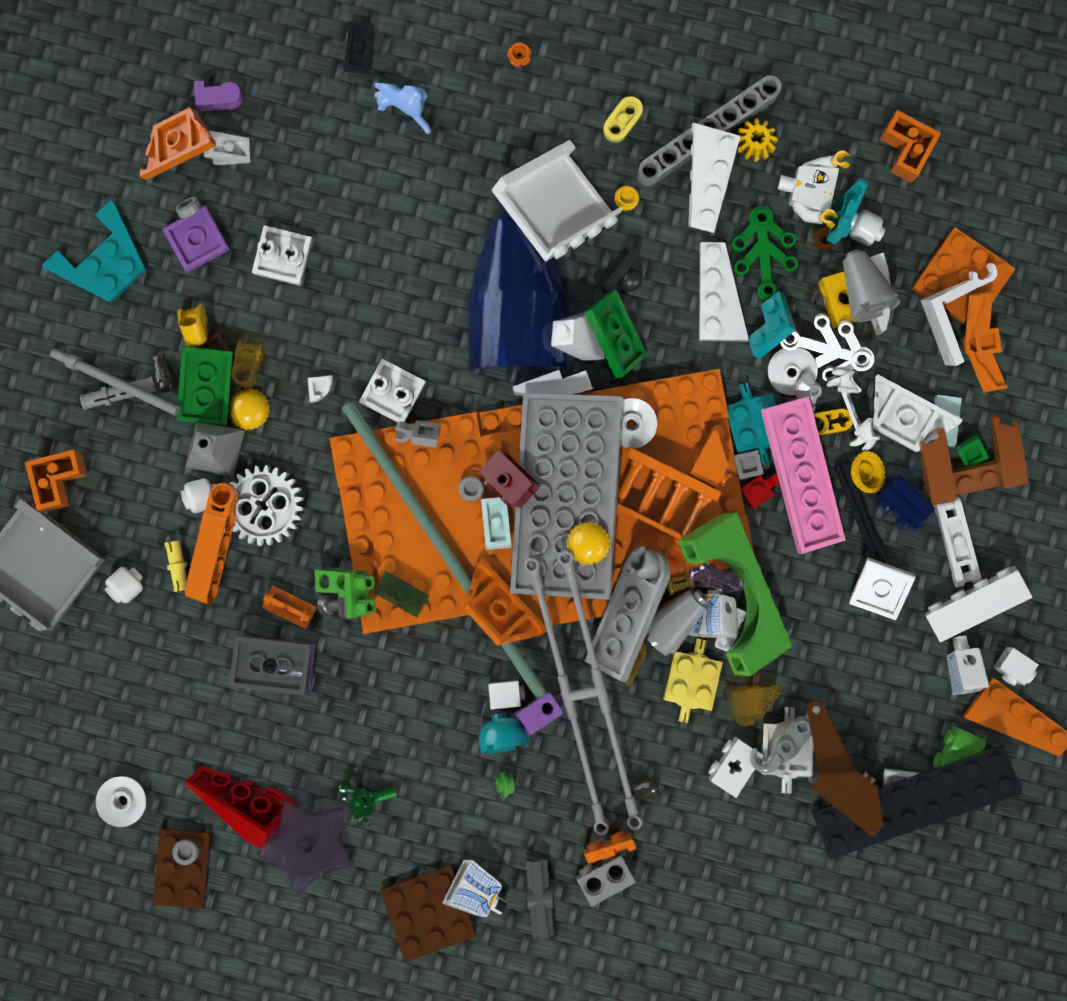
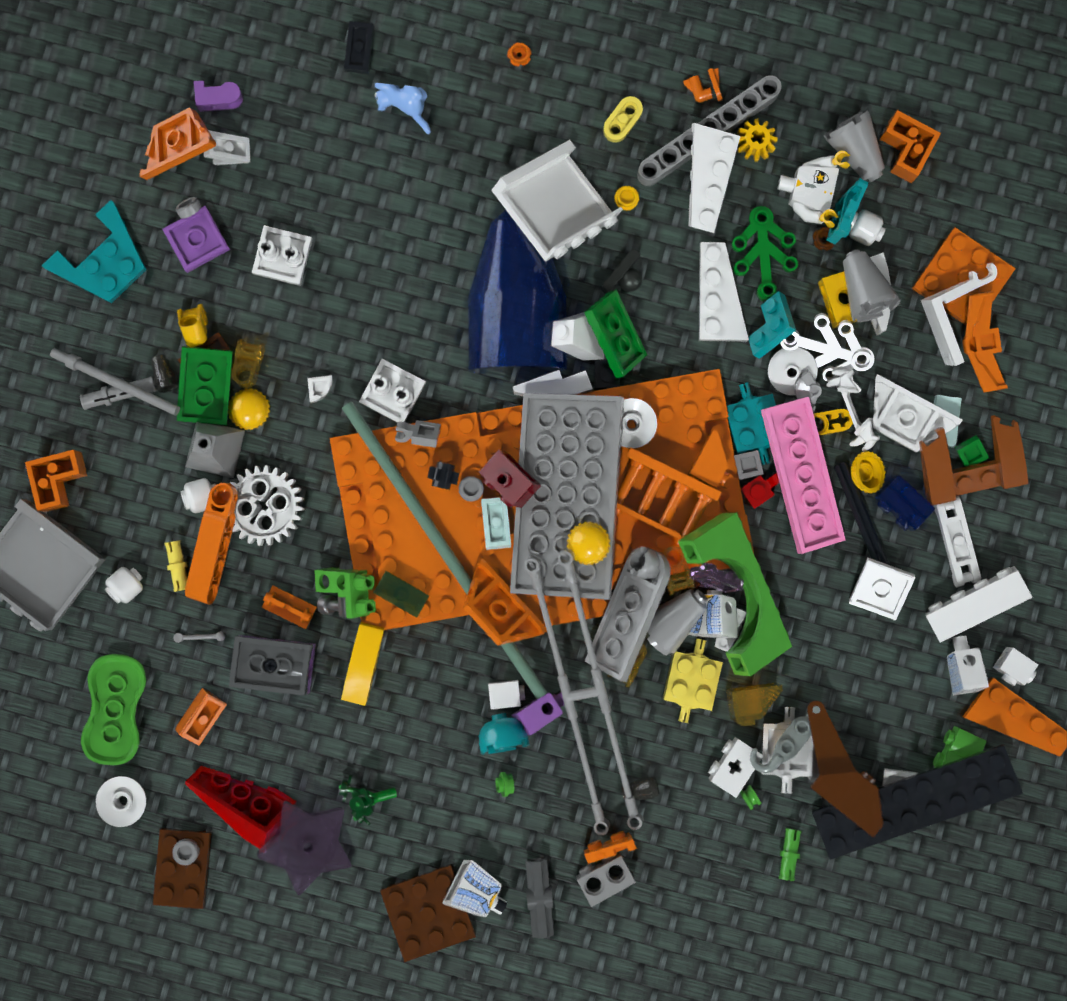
(111, 729): none -> bright green plate
(179, 637): none -> light grey hinge
(200, 717): none -> orange slope
(363, 664): none -> yellow slope
(443, 475): none -> black gear
(695, 86): none -> orange piece
(750, 797): none -> bright green bush
(789, 854): none -> bright green pin
(860, 141): none -> light grey cone

